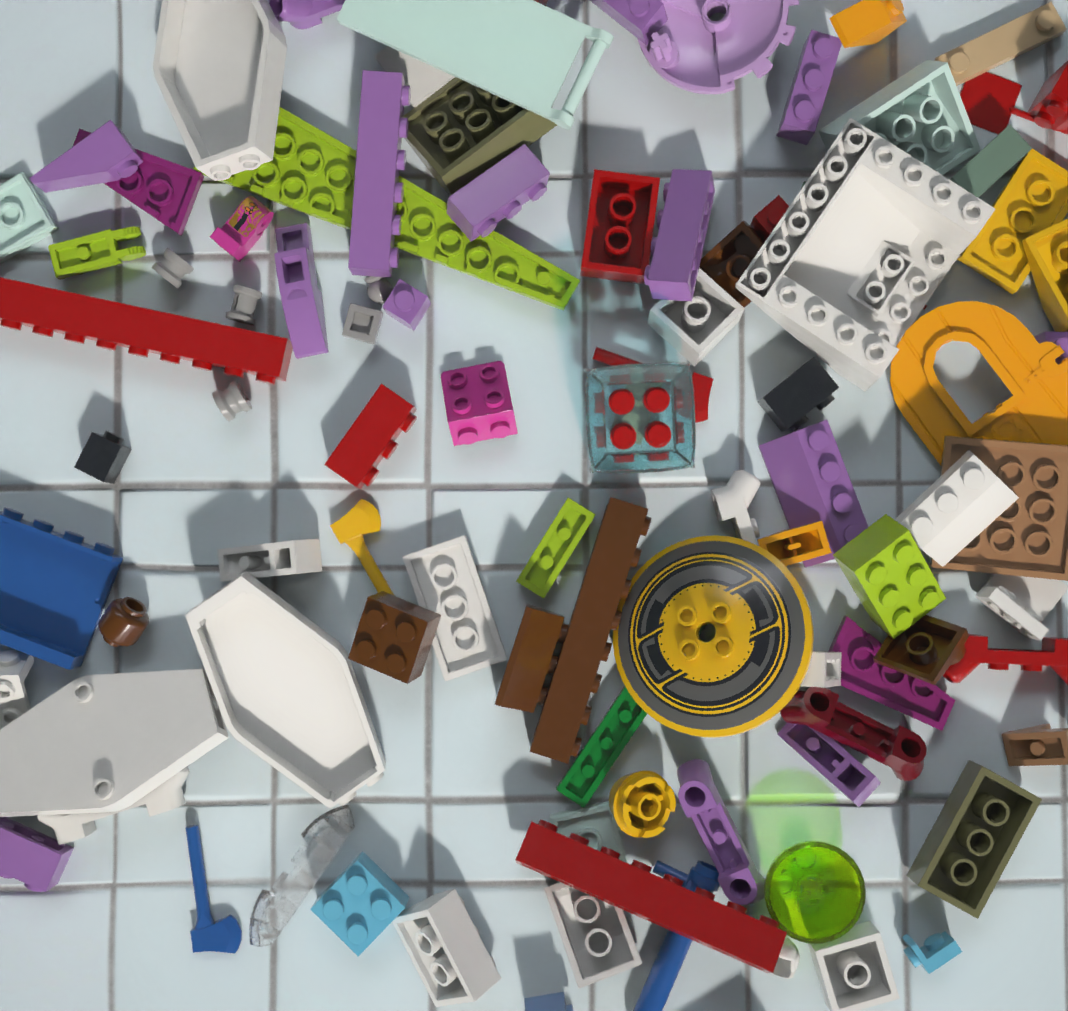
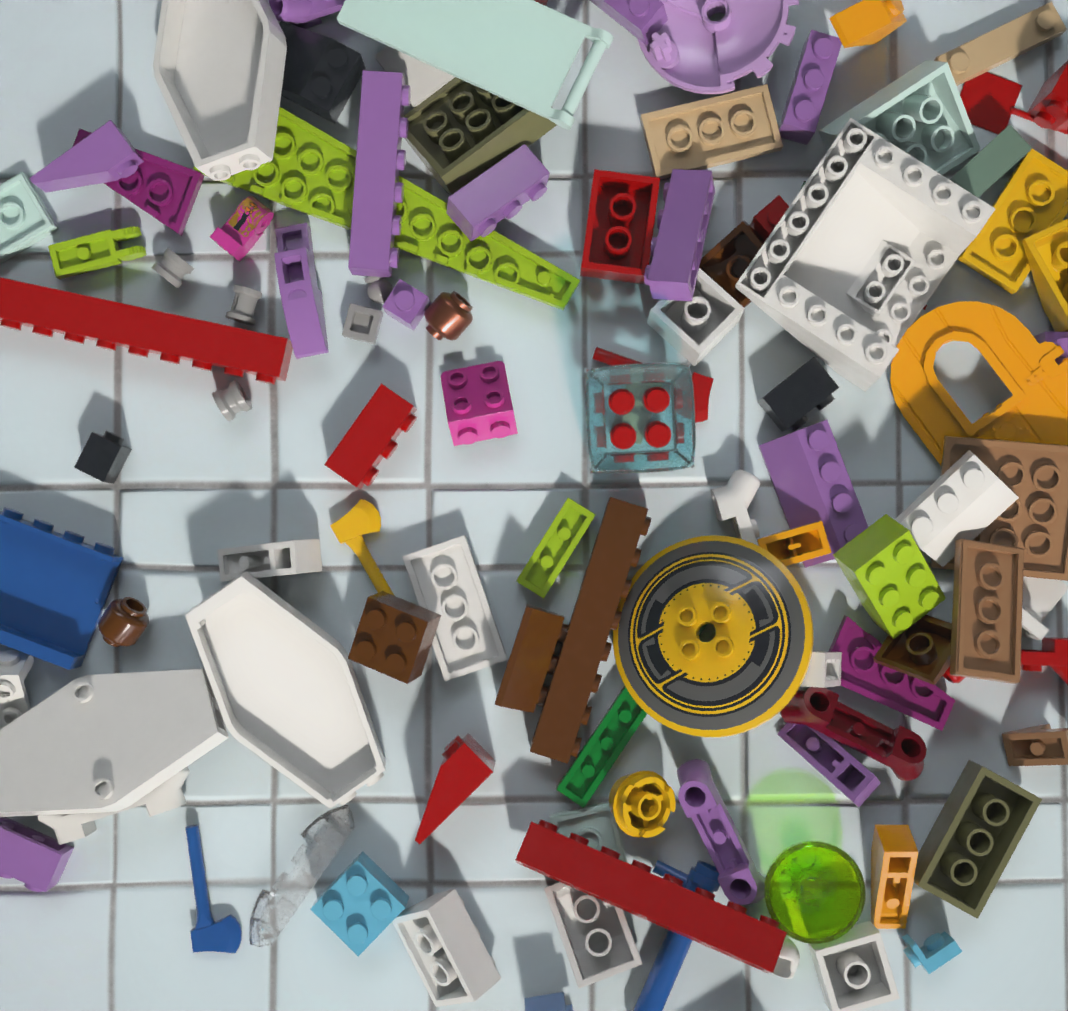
(319, 71): none -> black slope
(448, 316): none -> copper head
(460, 774): none -> red slope
(711, 131): none -> tan plate
(892, 875): none -> light orange slope
(987, 611): none -> medium nougat tile

